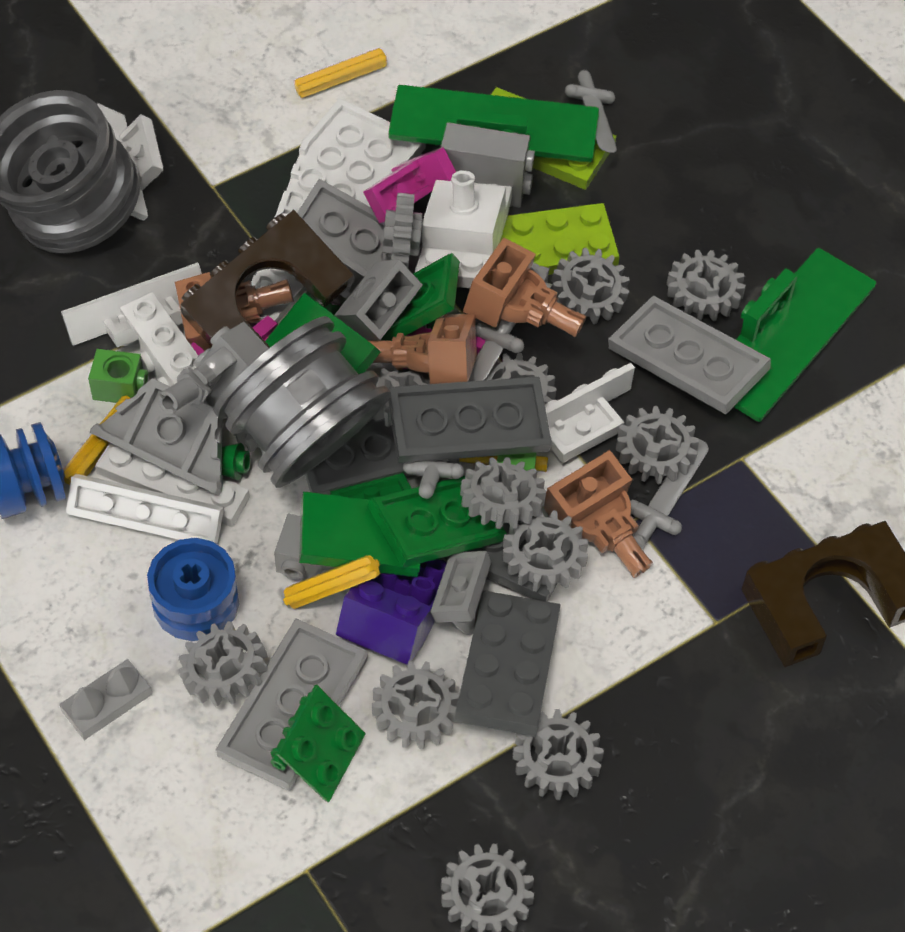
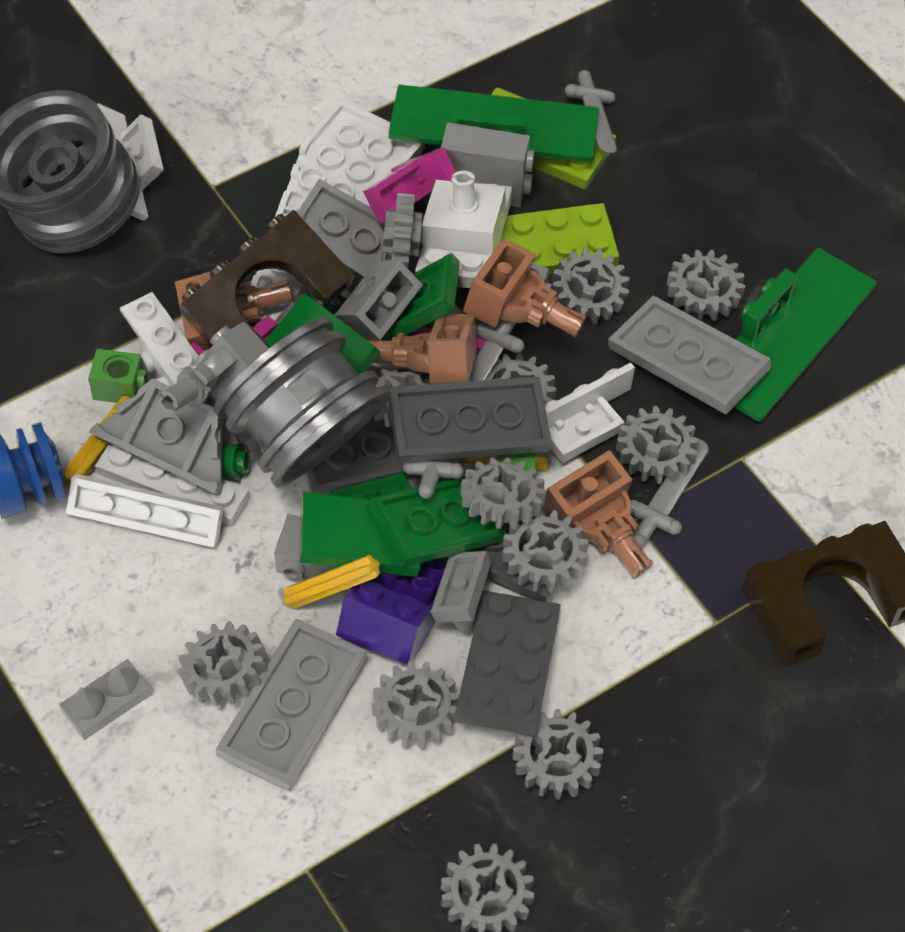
(104, 314): white bracket -> none
(192, 588): blue wheel -> none
(318, 743): green hinge -> none
(340, 72): yellow axle -> none

